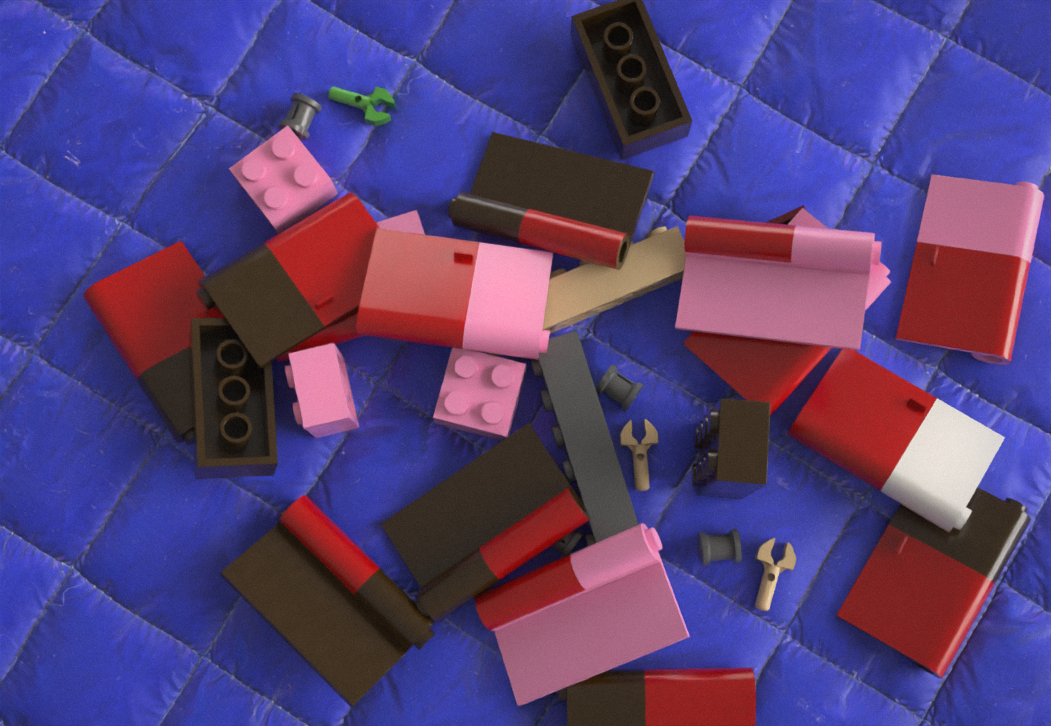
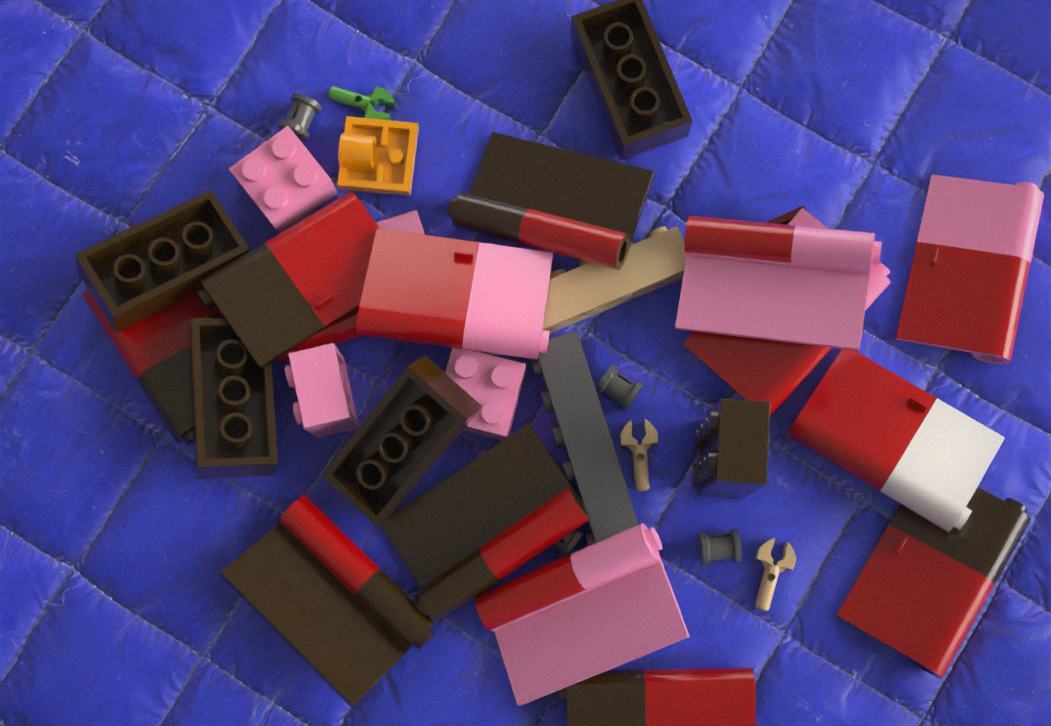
(159, 260): none -> dark brown brick
(377, 156): none -> light orange plate
(401, 440): none -> dark brown brick

